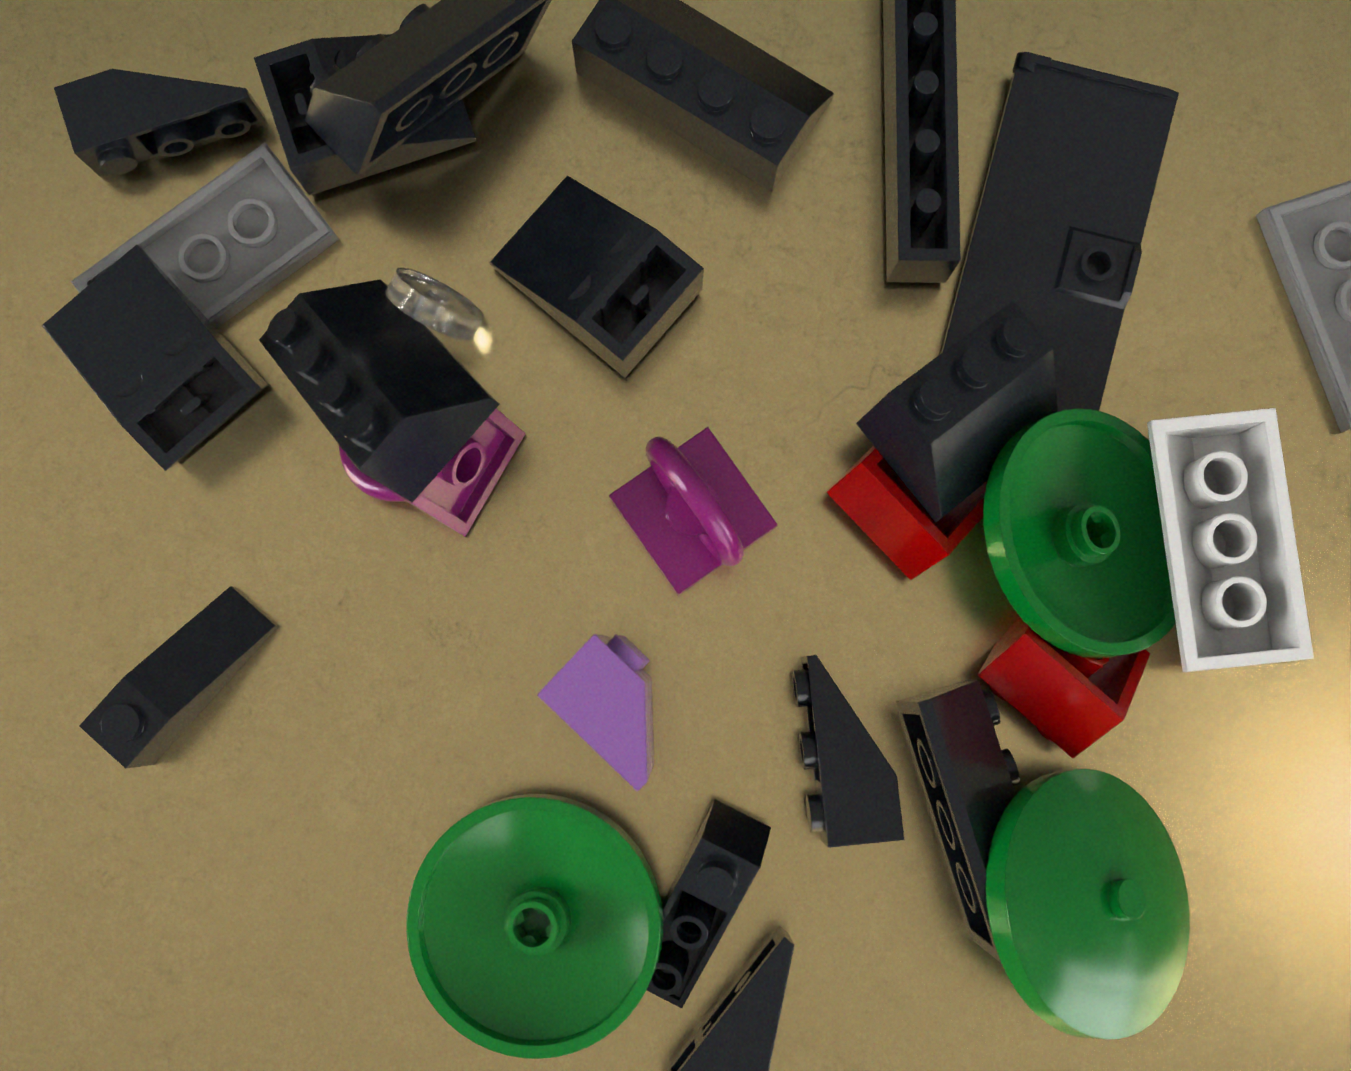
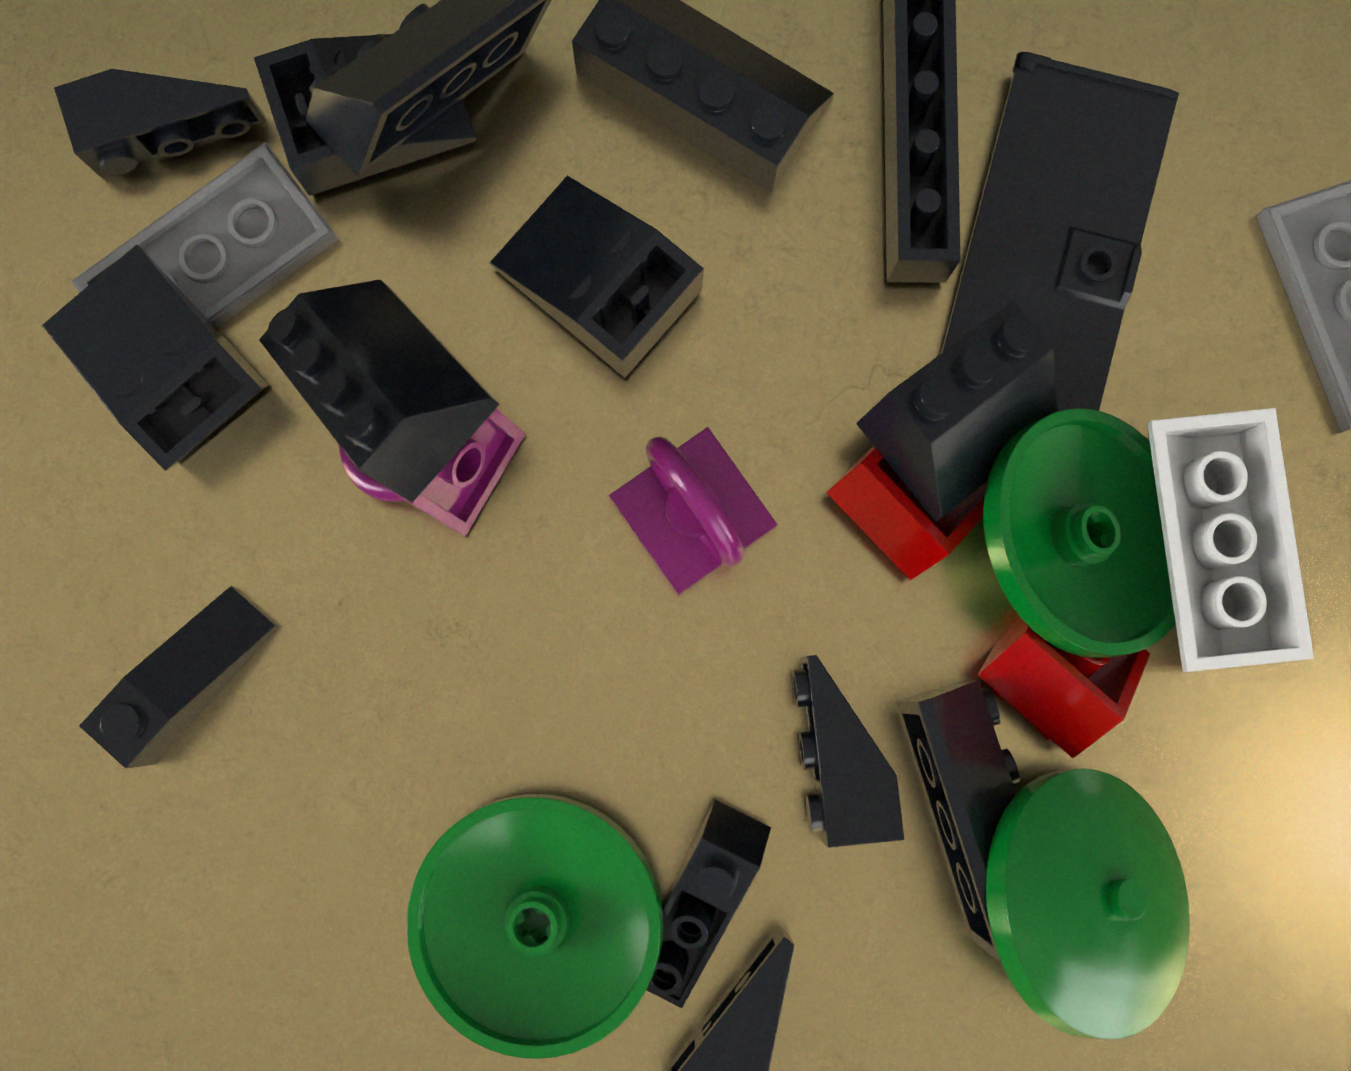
(434, 304): clear piece -> none
(608, 704): medium lavender slope -> none

